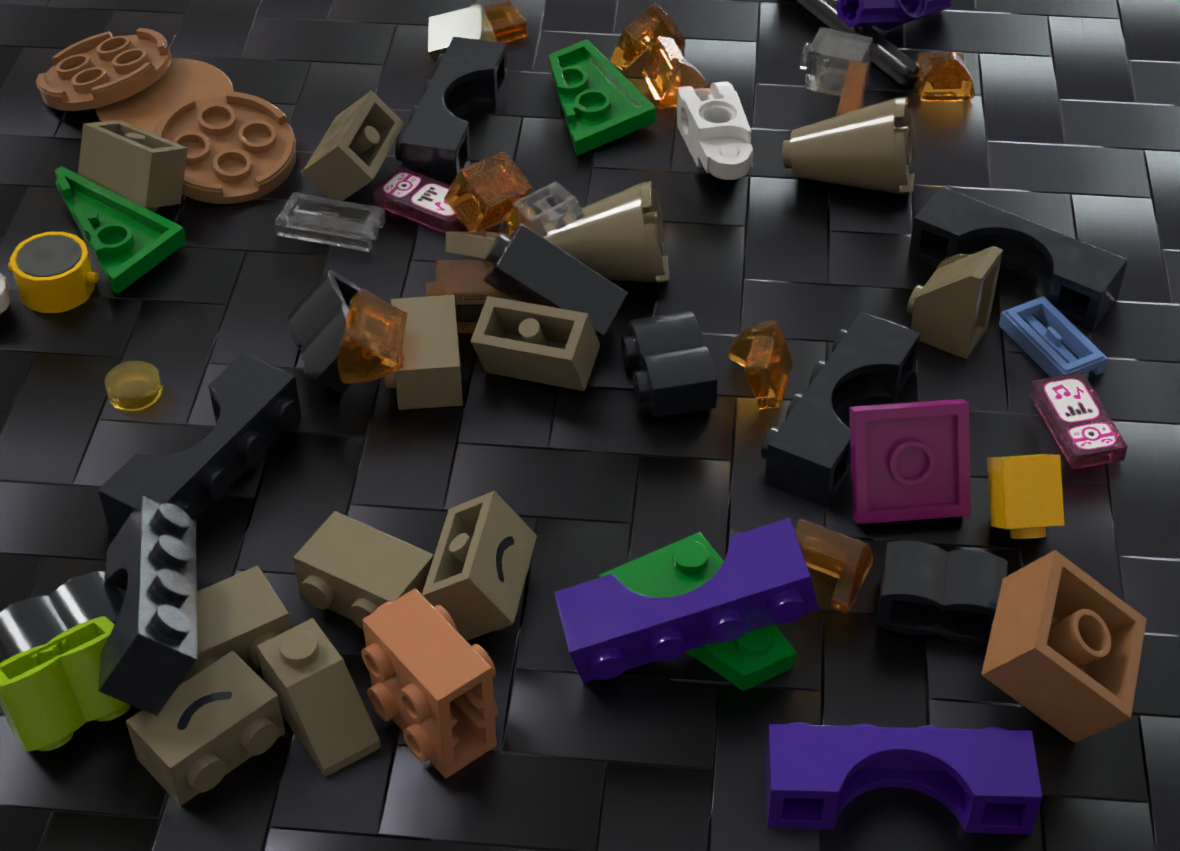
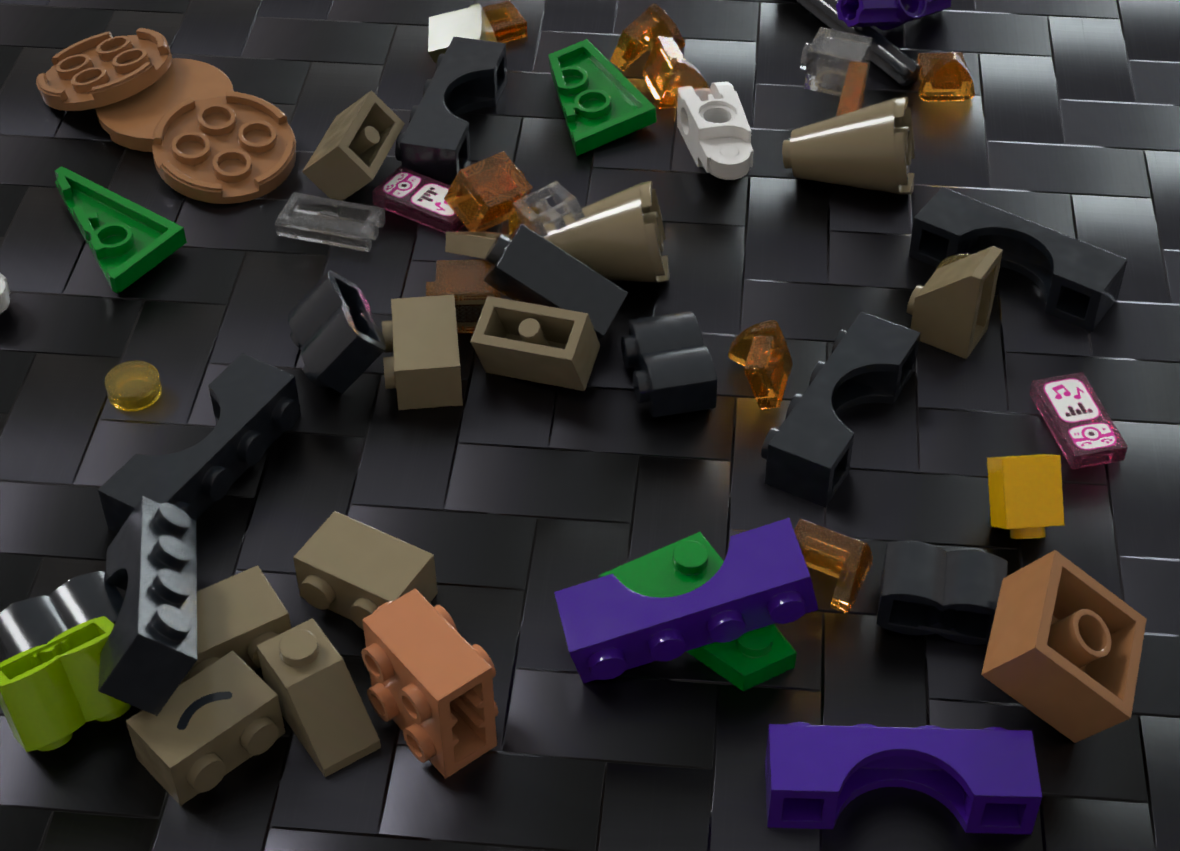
(53, 272): yellow piece -> none
(133, 163): dark tan brick -> none
(371, 339): clear orange tile -> none
(480, 565): dark tan brick -> none
(910, 461): magenta tile -> none
(1045, 344): medium blue tile -> none

